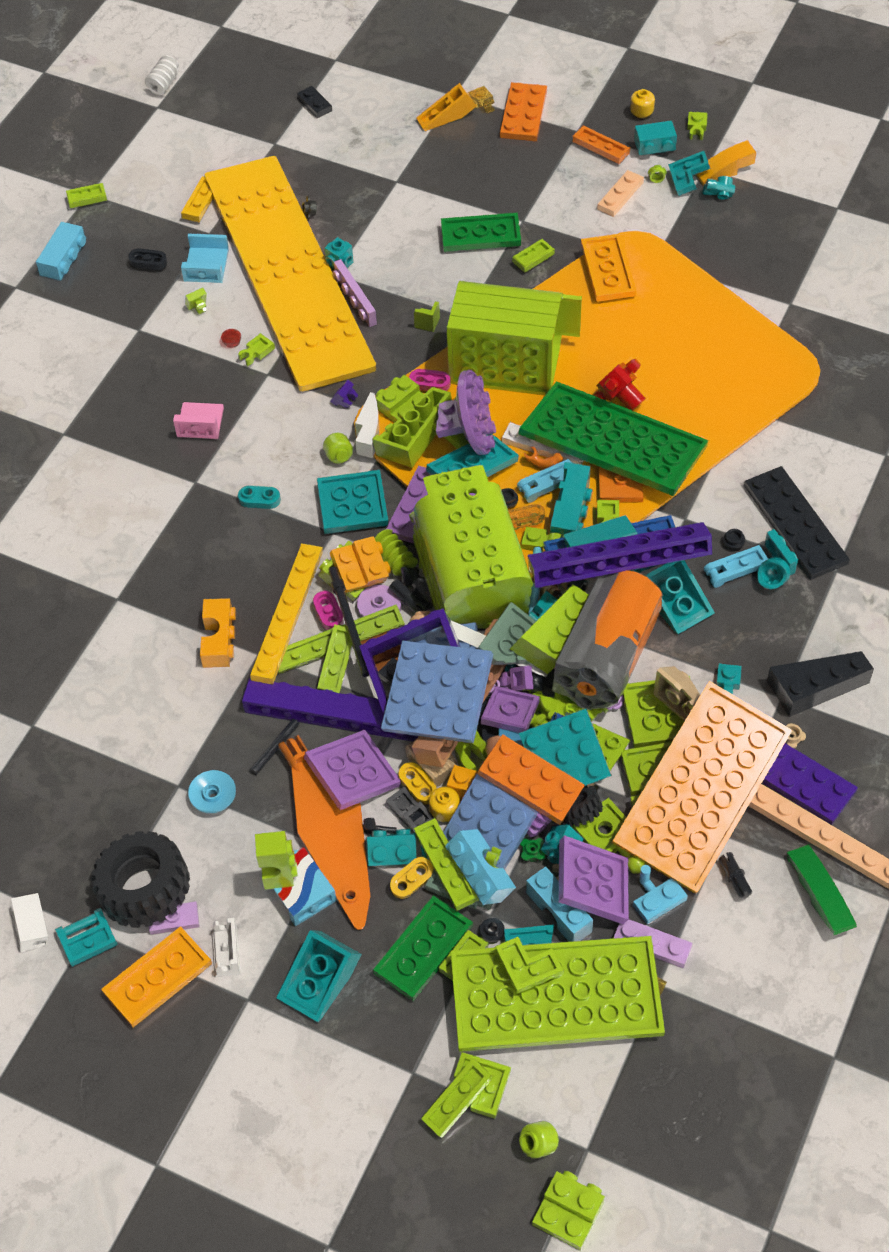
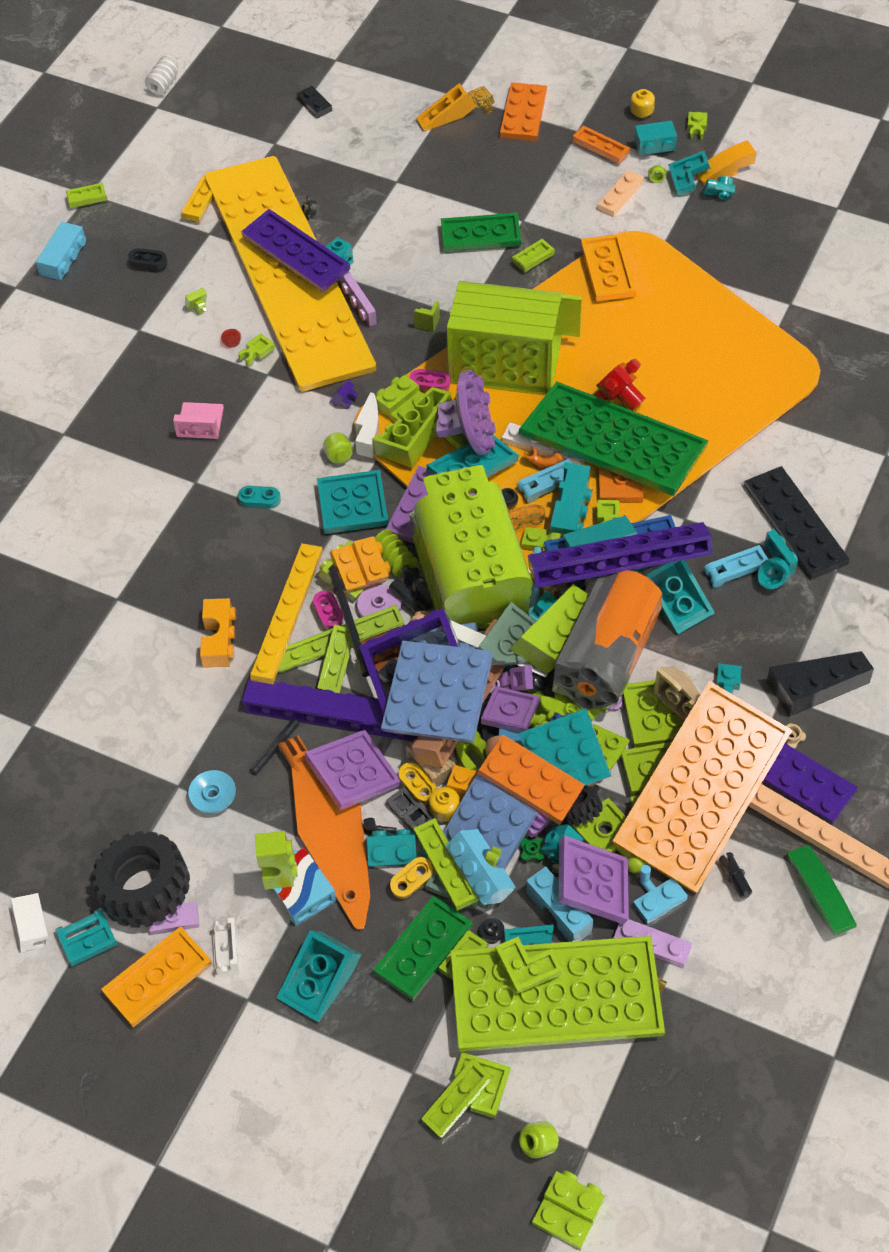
(206, 258): medium azure panel -> none
(296, 250): none -> dark purple plate
(734, 539): black plate -> none

